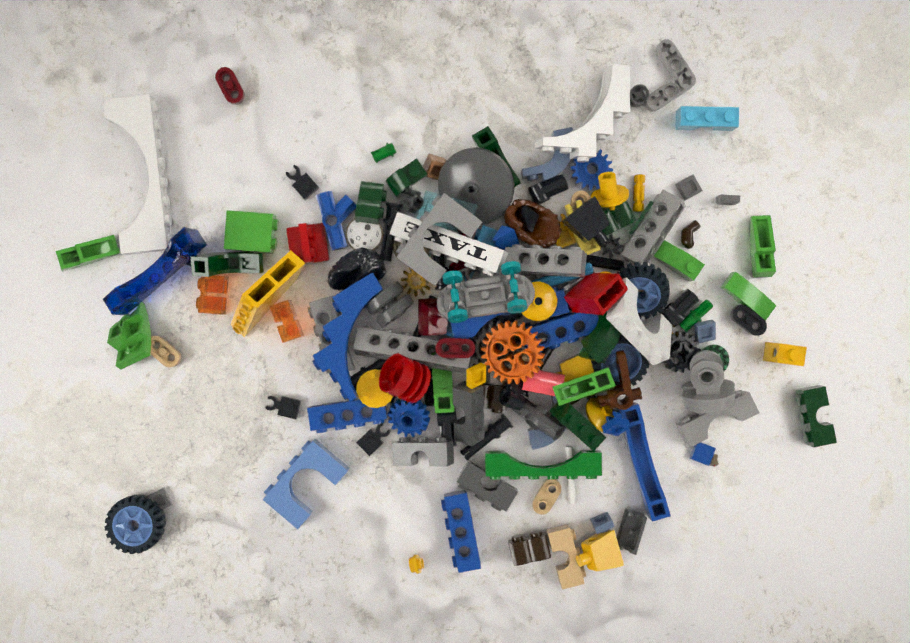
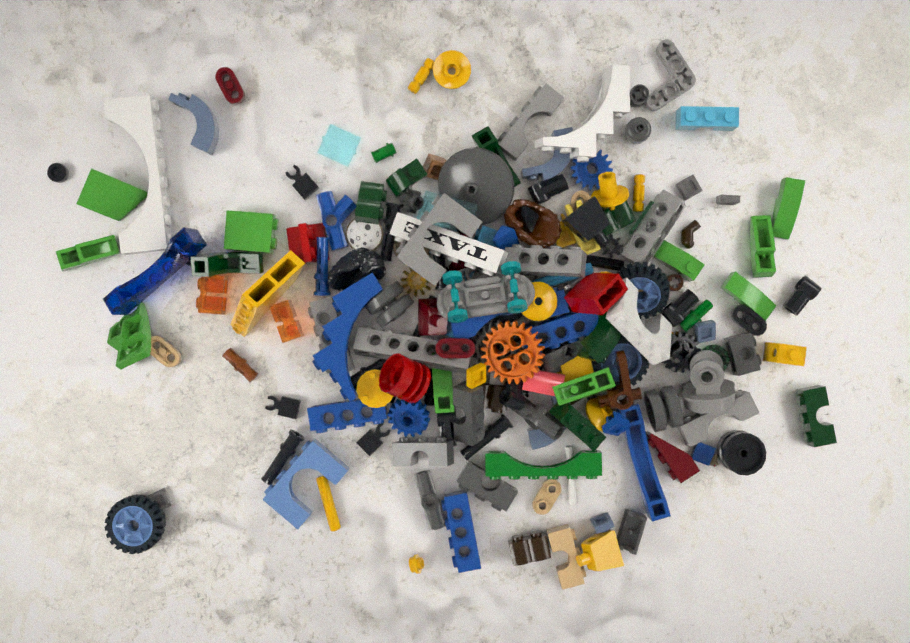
(57, 172): none -> black tile
(109, 195): none -> bright green slope
(207, 129): none -> sand blue arch
(240, 364): none -> dark orange pin
(286, 450): none -> black pin
(321, 274): none -> blue pin
(328, 503): none -> yellow axle
(339, 145): none -> clear light blue piece
(421, 76): none -> yellow axle
(432, 511): none -> dark grey piece
(451, 60): none -> yellow dish
(544, 103): none -> light grey arch
(558, 356): none -> dark grey piece
(633, 135): none -> dark grey head
(663, 408): none -> dark grey wheel
(678, 461): none -> dark red slope
(679, 285): none -> reddish brown bush
(734, 345): none -> dark grey brick
(750, 446): none -> black wheel
(787, 207): none -> bright green slope
(804, 292): none -> black piece

